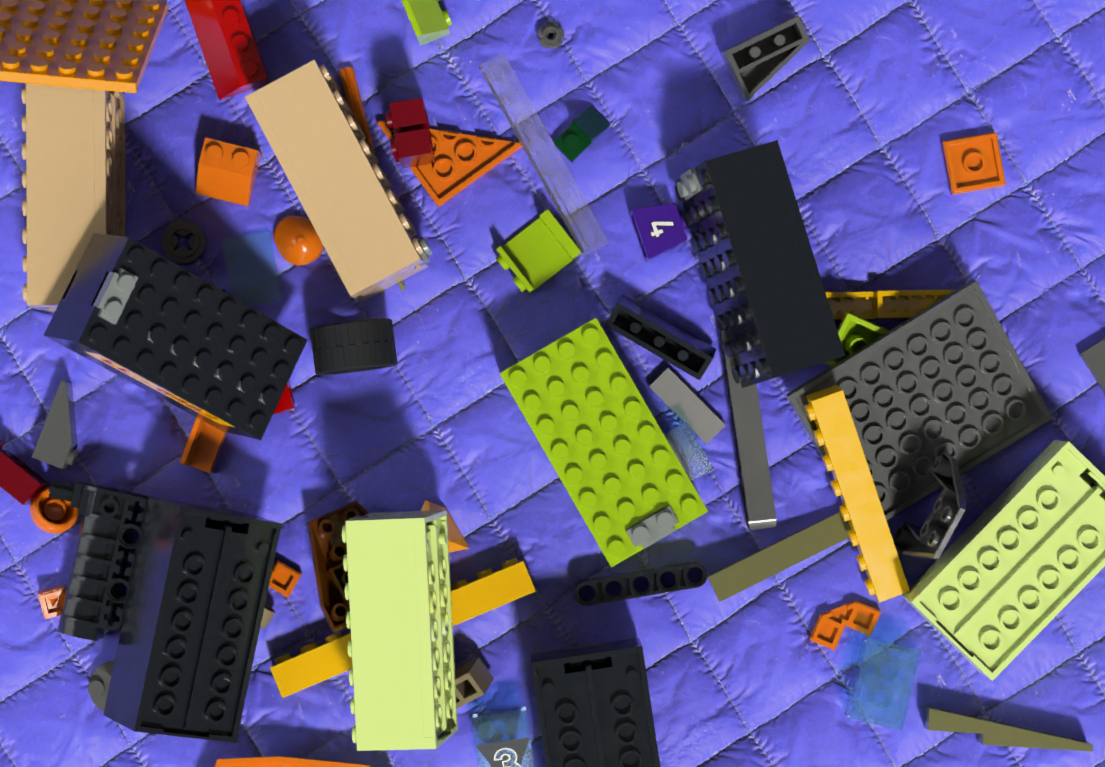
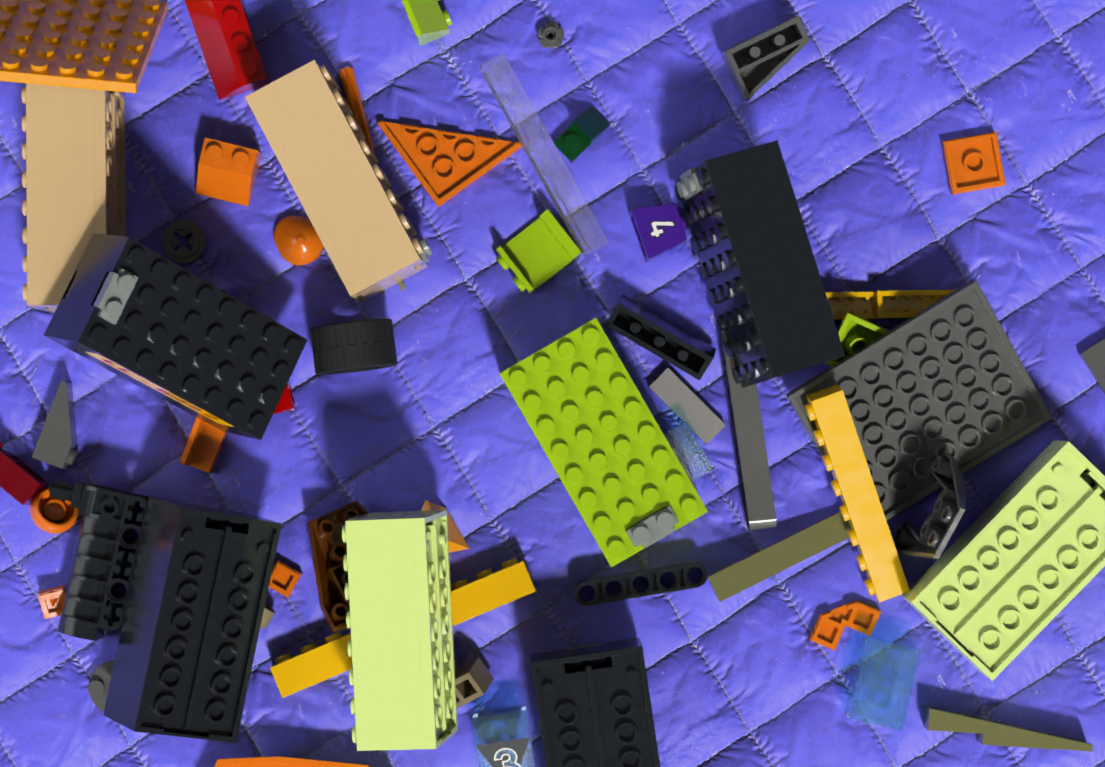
(252, 269): clear light blue piece -> none
(412, 133): dark red piece -> none

